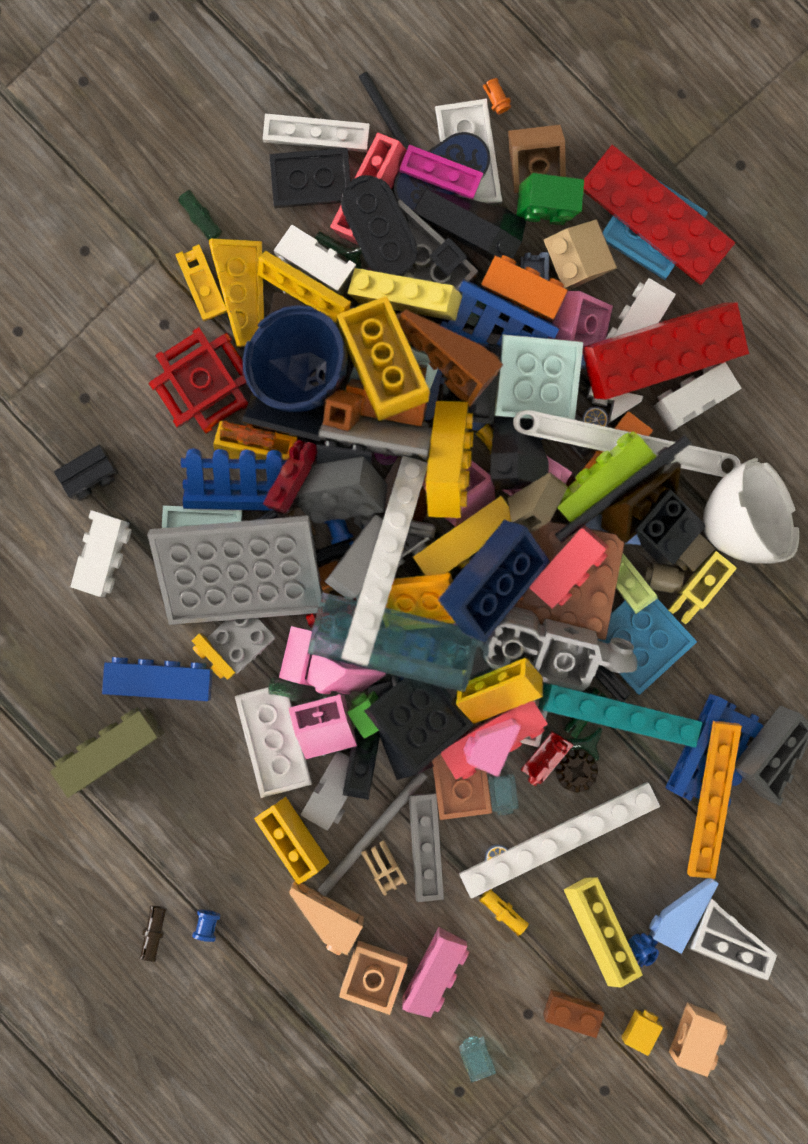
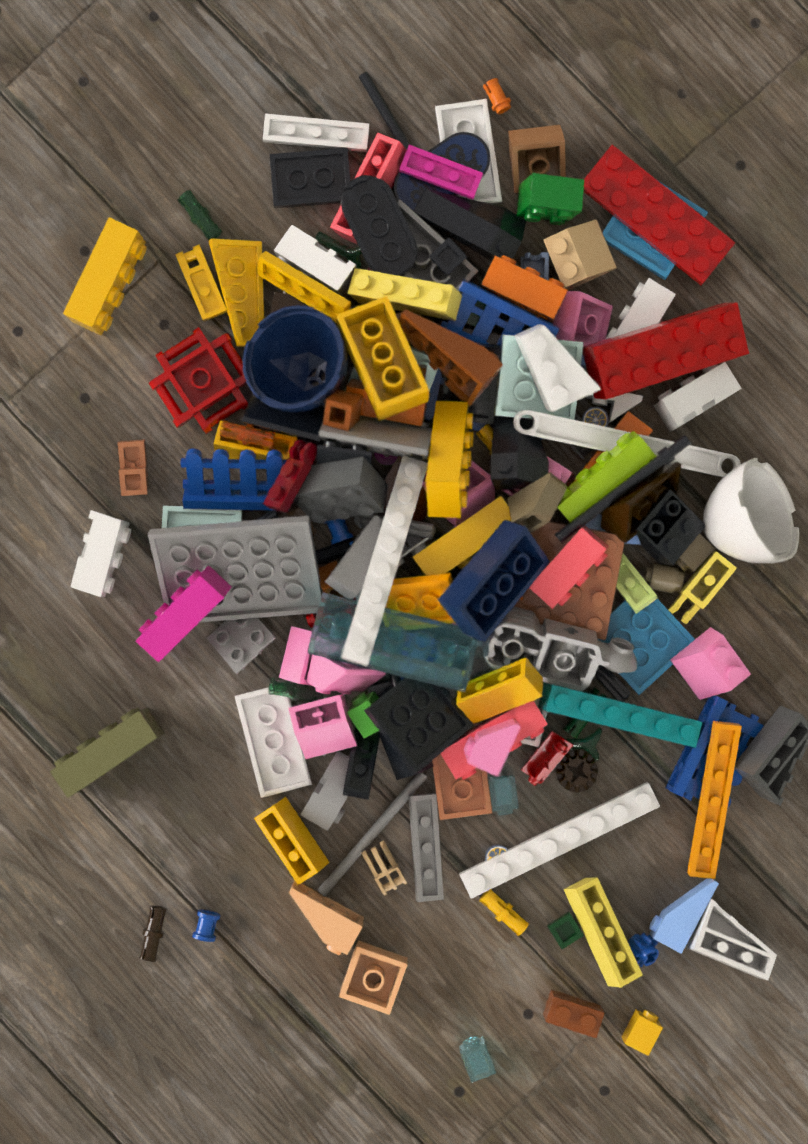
(86, 473): black brick -> none
(105, 277): none -> yellow brick
(133, 467): none -> nougat slope
(157, 681): blue brick -> none
(183, 613): none -> dark pink brick
(205, 649): yellow plate -> none
(435, 974): bright pink slope -> none
(553, 369): none -> white wedge
(565, 930): none -> dark green plate
(698, 1040): light nougat brick -> none
(710, 665): none -> bright pink slope

